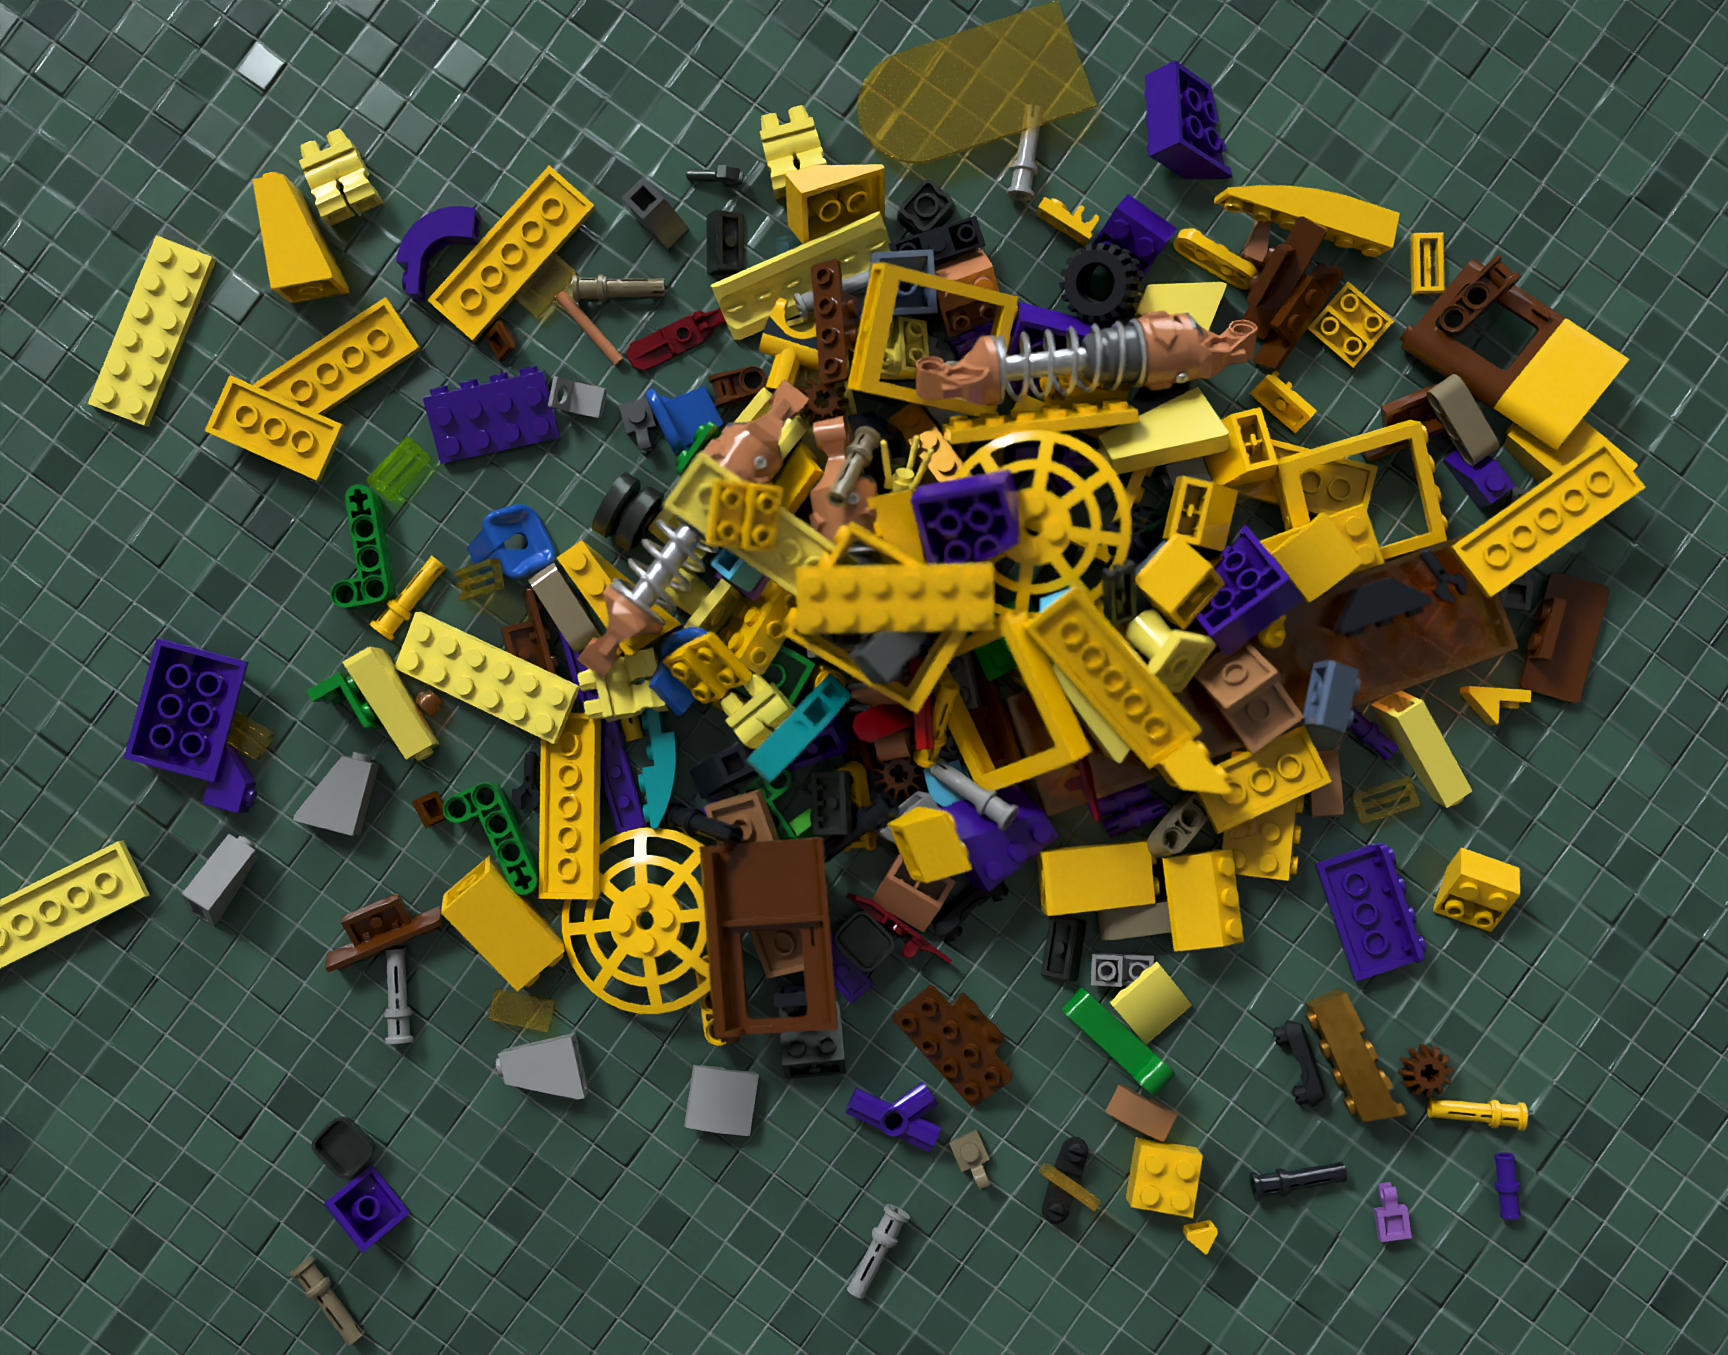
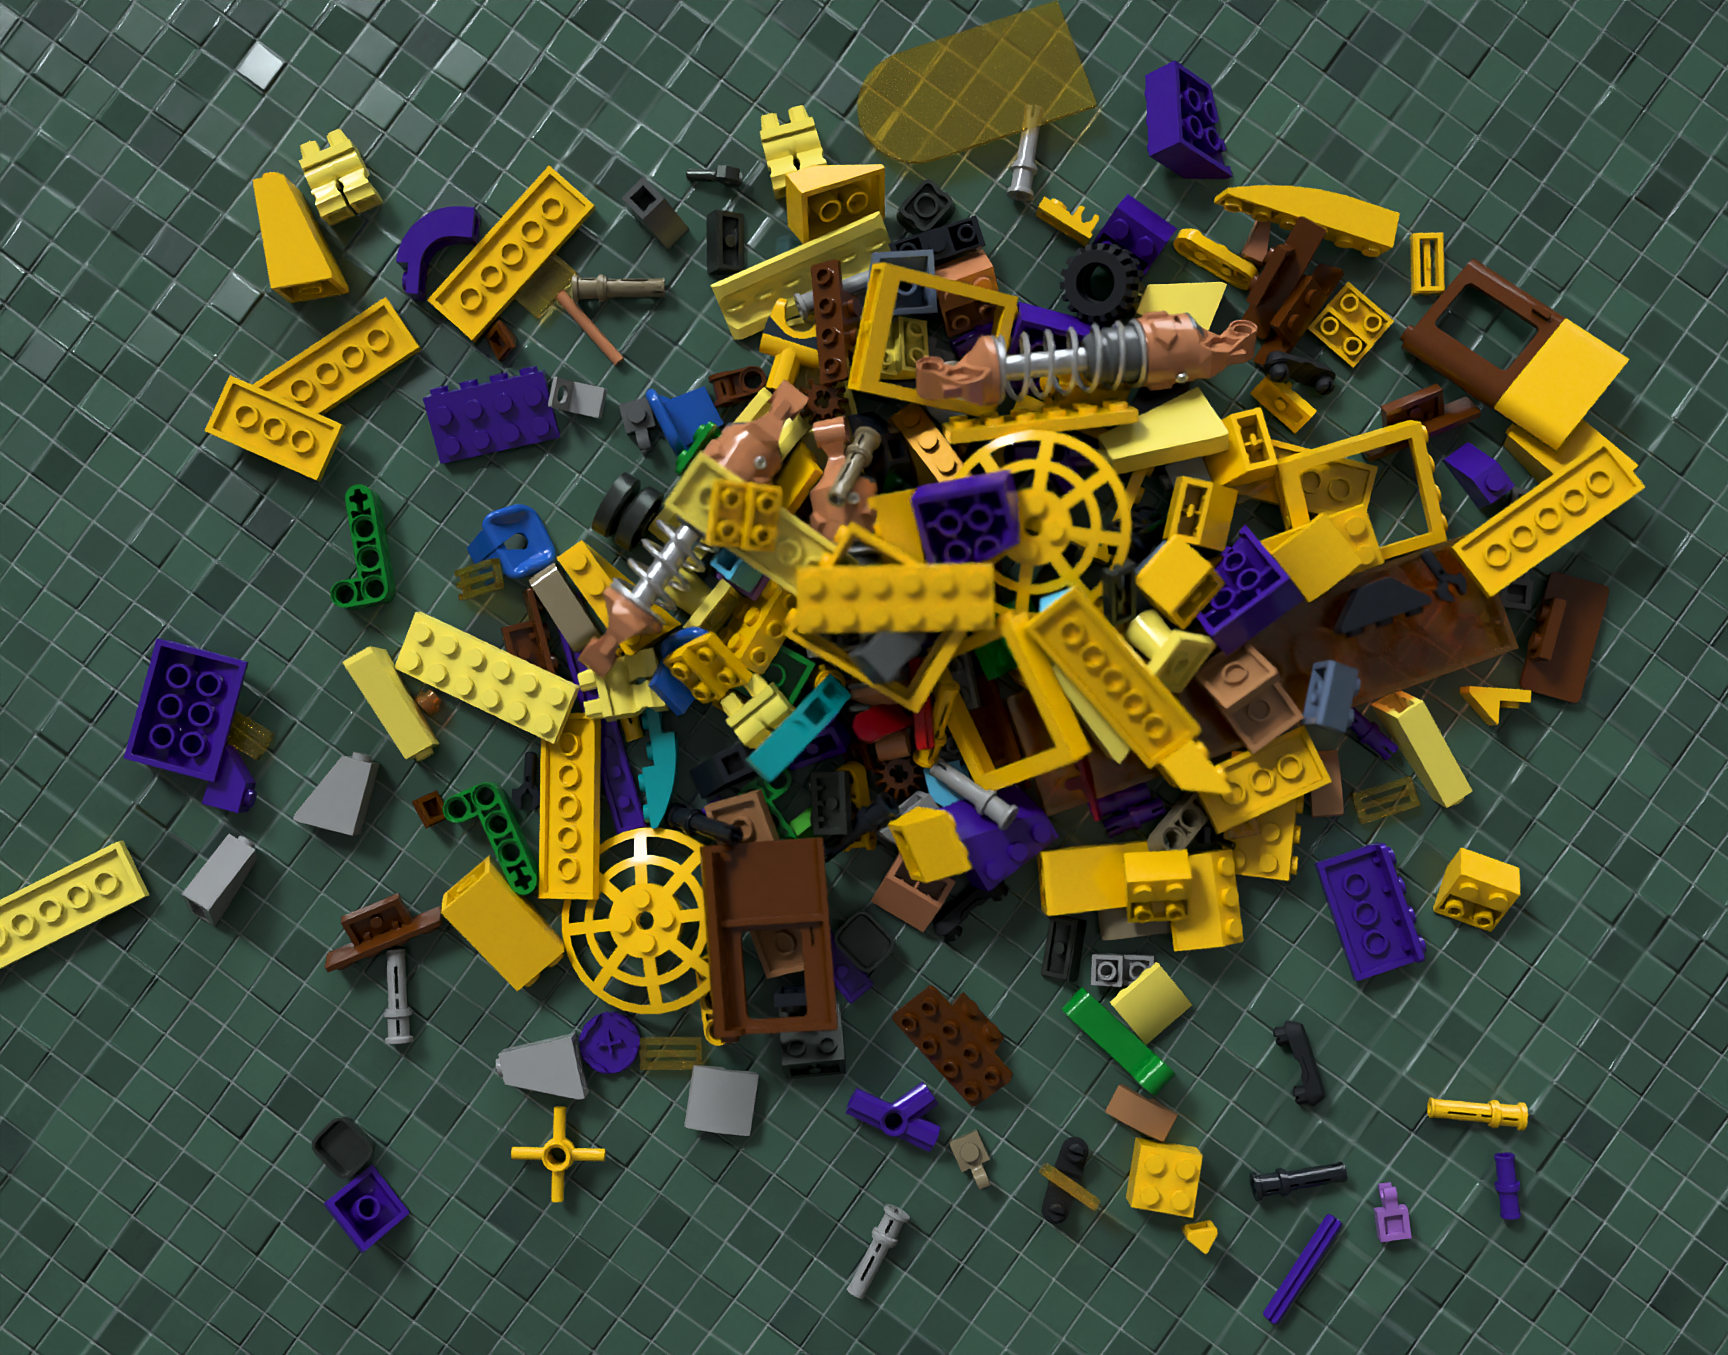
(152, 331): light yellow plate -> none
(319, 1289): dark tan pin -> none
(343, 687): green bracket -> none
(390, 460): clear neon green tile -> none
(399, 609): yellow pin -> none
(521, 1009): clear yellow tile -> none
(556, 1166): none -> yellow bar
(609, 1042): none -> dark purple tile
(666, 344): dark red piece -> none
(670, 1065): none -> clear yellow tile
(904, 477): light yellow plant -> none
(915, 941): dark red piece -> none
(1157, 886): none -> yellow slope
(1207, 835): none -> black hand
(1273, 634): yellow piece -> none
(1302, 370): none -> black piece
(1302, 1269): none -> dark purple axle
(1351, 1057): pearl gold wedge -> none
(1433, 1079): reddish brown gear -> none
(1462, 419): dark tan beam -> none
(1493, 282): reddish brown piece -> none

